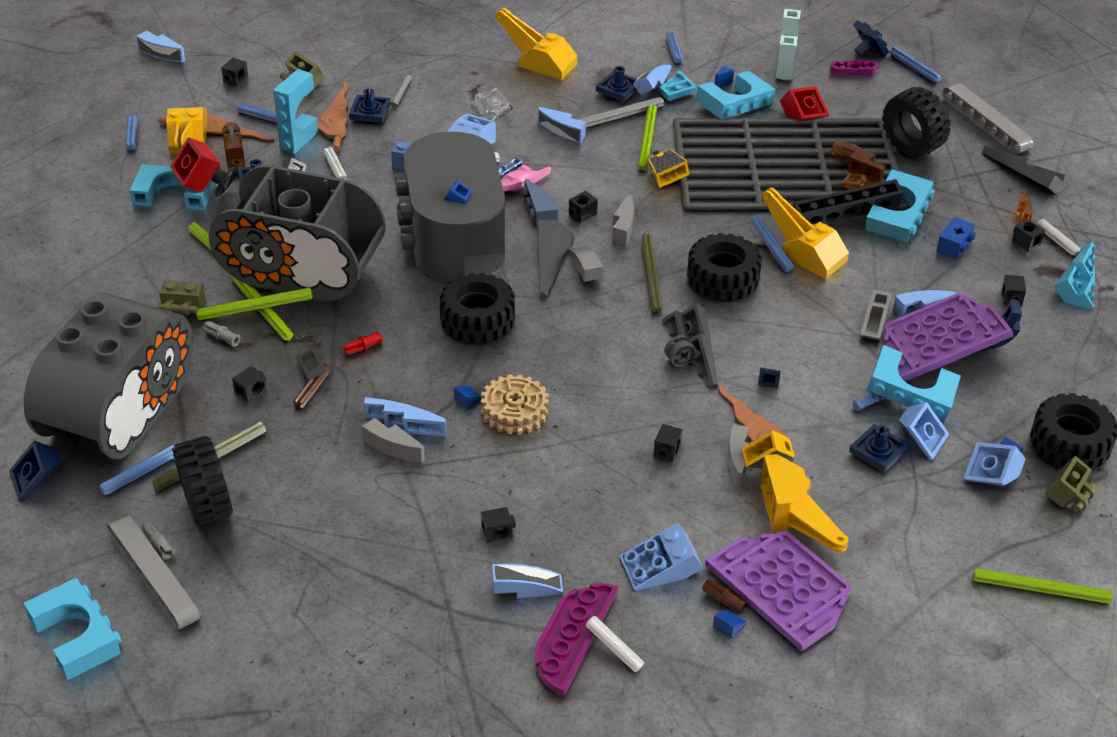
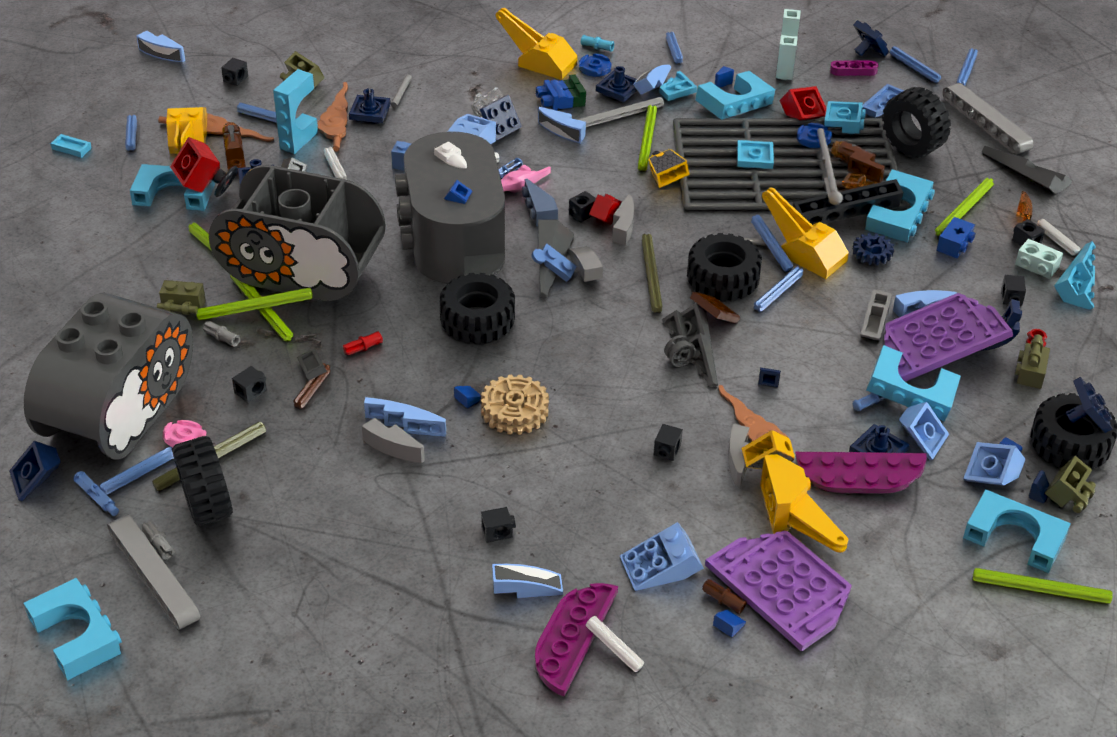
(71, 145): none -> medium azure tile
(96, 493): none -> medium blue piece
(182, 431): none -> bright pink tile
(450, 155): none -> white plate
(503, 114): none -> plate
(554, 261): none -> medium blue hinge
(562, 93): none -> blue hips
(595, 65): none -> blue tile
(597, 43): none -> medium azure pin
(605, 207): none -> red slope
(715, 307): none -> reddish brown tile
(755, 154): none -> medium azure plate
(778, 289): none -> medium blue axle
(808, 135): none -> blue tile
(833, 195): none -> light grey bar
(845, 115): none -> medium azure plate
(861, 470): none -> magenta plate
(873, 249): none -> dark blue gear
(876, 104): none -> medium blue wing
(966, 204): none -> lime axle
(967, 66): none -> medium blue axle
(998, 510): none -> medium azure arch
(1033, 332): none -> red plate
(1033, 363): none -> olive brick
(1039, 258): none -> light aqua brick
(1039, 488): none -> dark blue slope
(1091, 405): none -> dark blue plate

